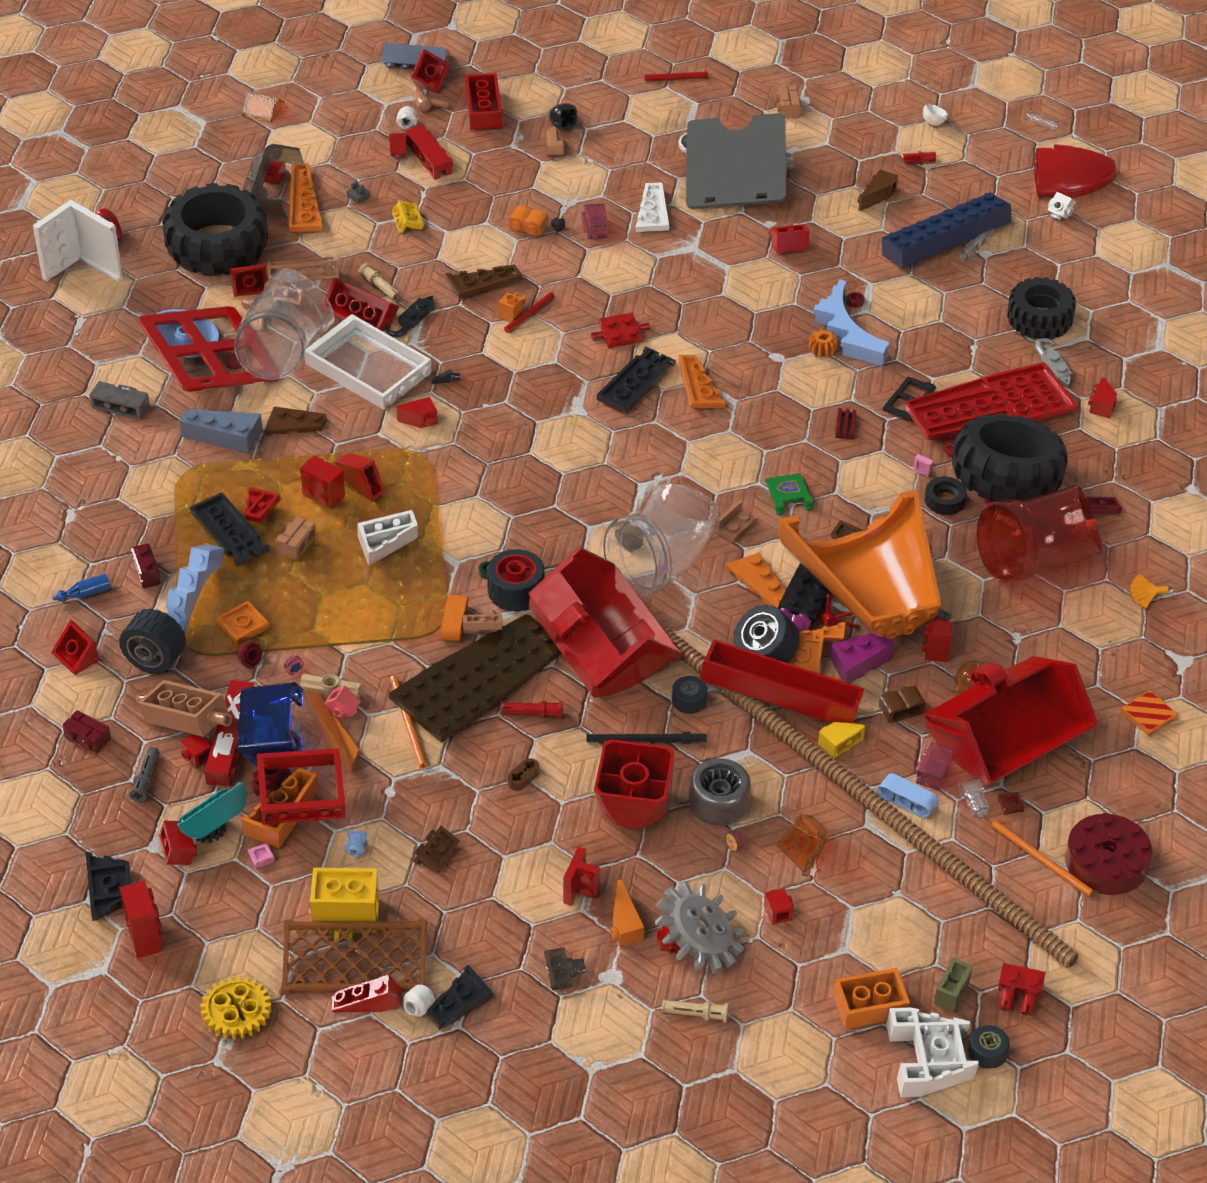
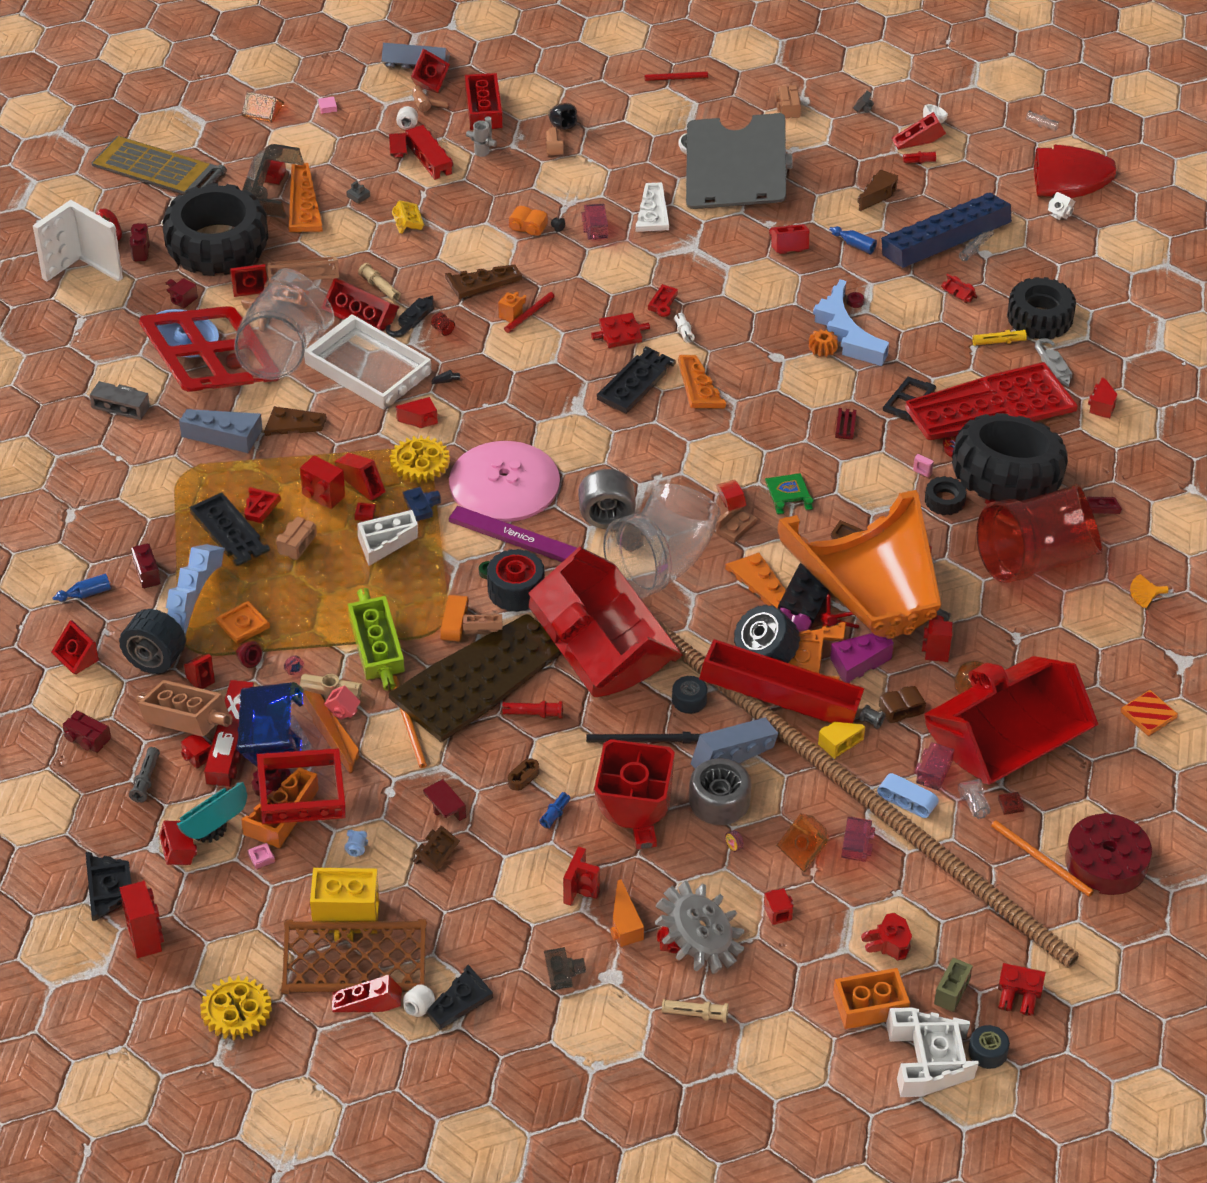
(139, 242): none -> dark red brick
(156, 165): none -> flag
(182, 292): none -> dark red brick
(200, 671): none -> red slope
(327, 105): none -> bright pink tile
(365, 511): none -> red tile
(376, 638): none -> lime brick
(419, 459): none -> yellow gear
(421, 502): none -> dark blue hinge
(442, 323): none -> clear red wheel
(445, 800): none -> dark red panel
(482, 137): none -> light grey pin
(511, 534): none -> magenta tile
(525, 491): none -> bright pink dish
(554, 810): none -> blue axle
(606, 497): none -> flat silver wheel
(644, 837): none -> red plate
(662, 300): none -> red hinge
(684, 327): none -> white pin
(731, 494): none -> red slope
(735, 742): none -> sand blue wedge
(855, 239): none -> blue wheel
(856, 839): none -> clear pink brick
(864, 102): none -> dark grey tile
(872, 716): none -> dark grey bush
(890, 937): none -> red hinge
(921, 132): none -> red slope
(965, 291): none -> red hinge
(1001, 337): none -> yellow pin

